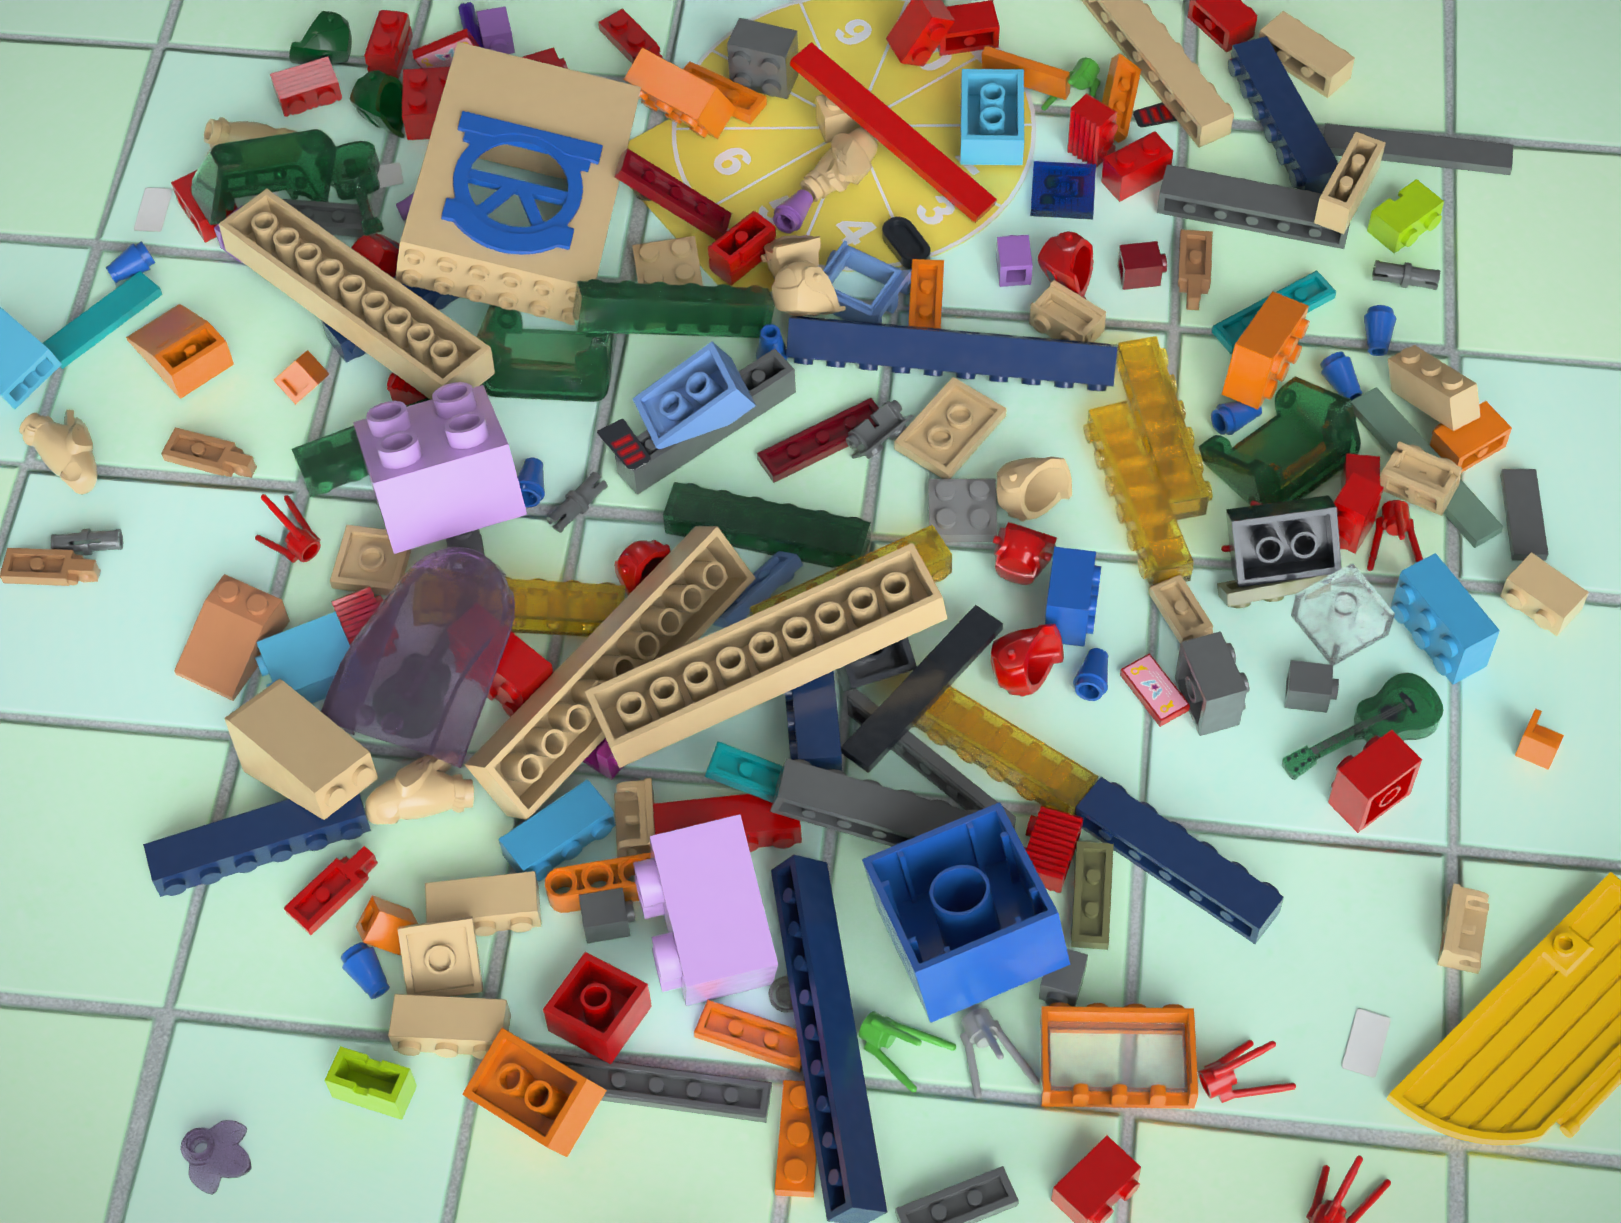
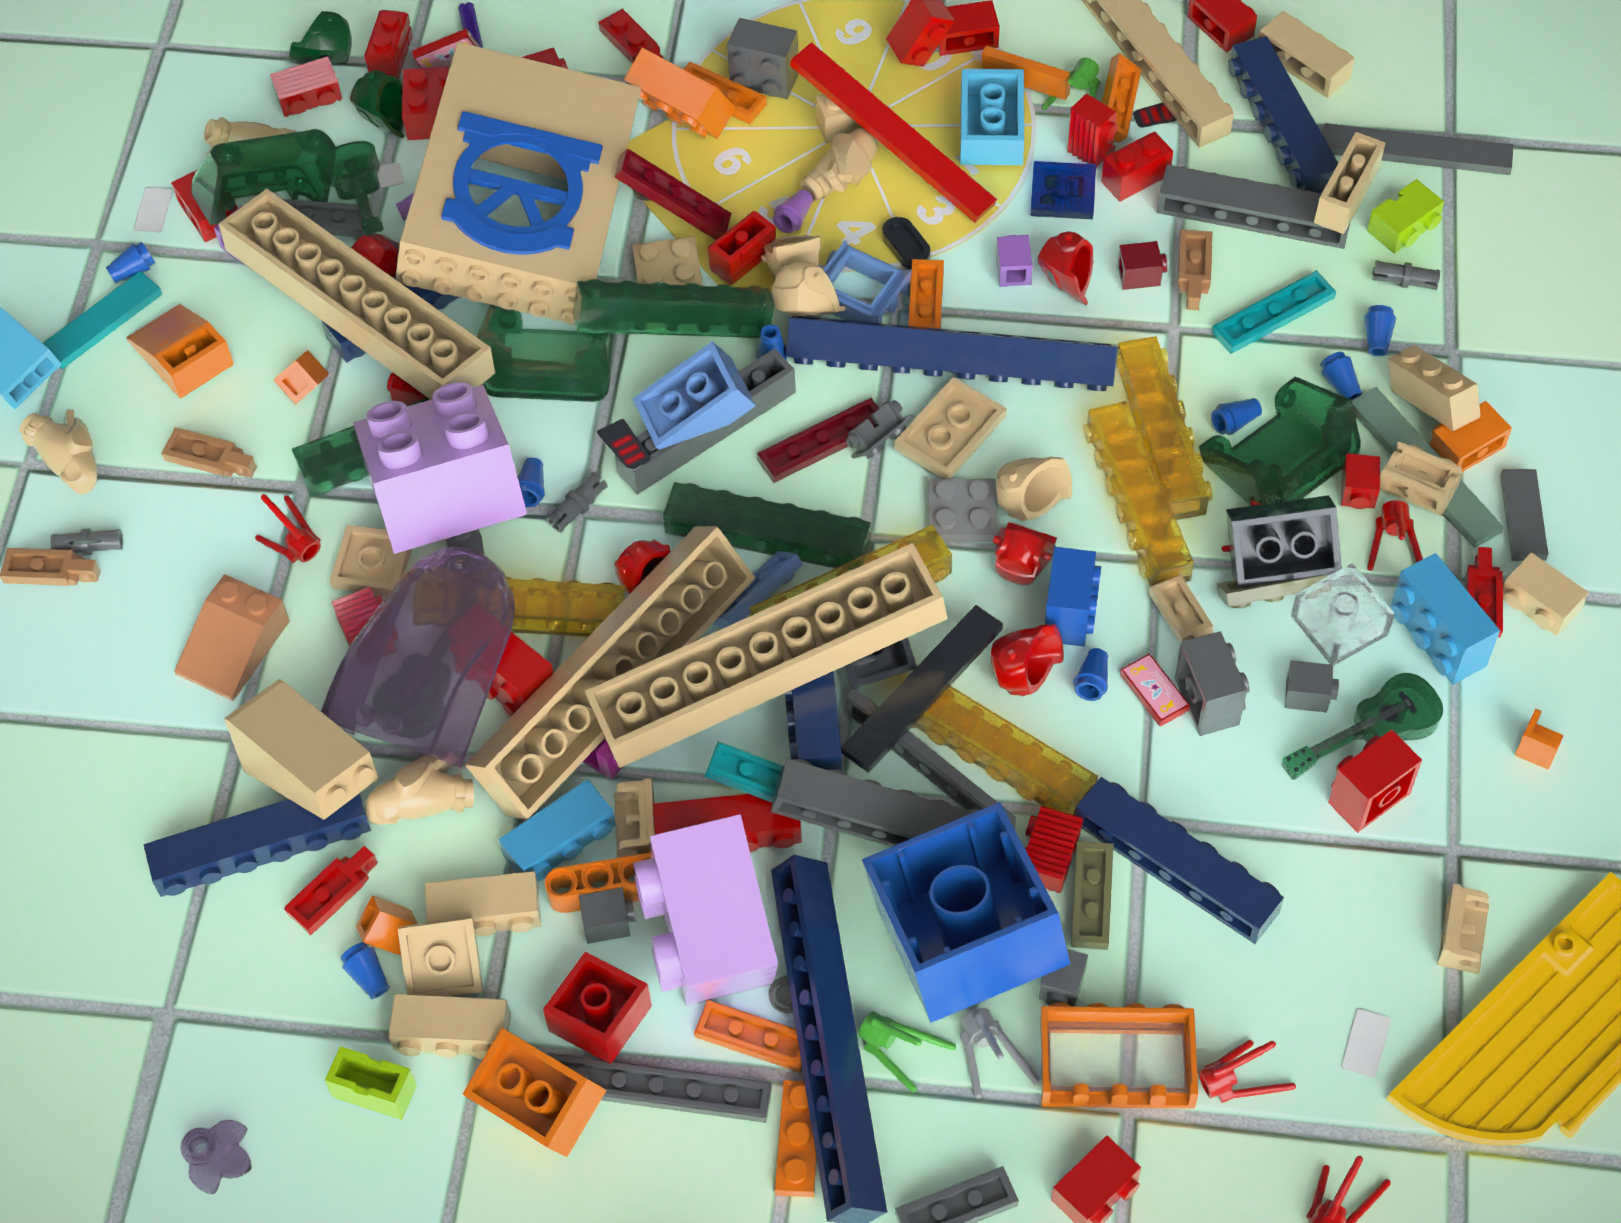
(305, 656): medium azure brick -> none
(496, 30): medium lavender brick -> none
(1066, 315): tan hinge -> none
(1266, 350): orange brick -> none
(1357, 510): red brick -> none
(1486, 586): none -> red hinge

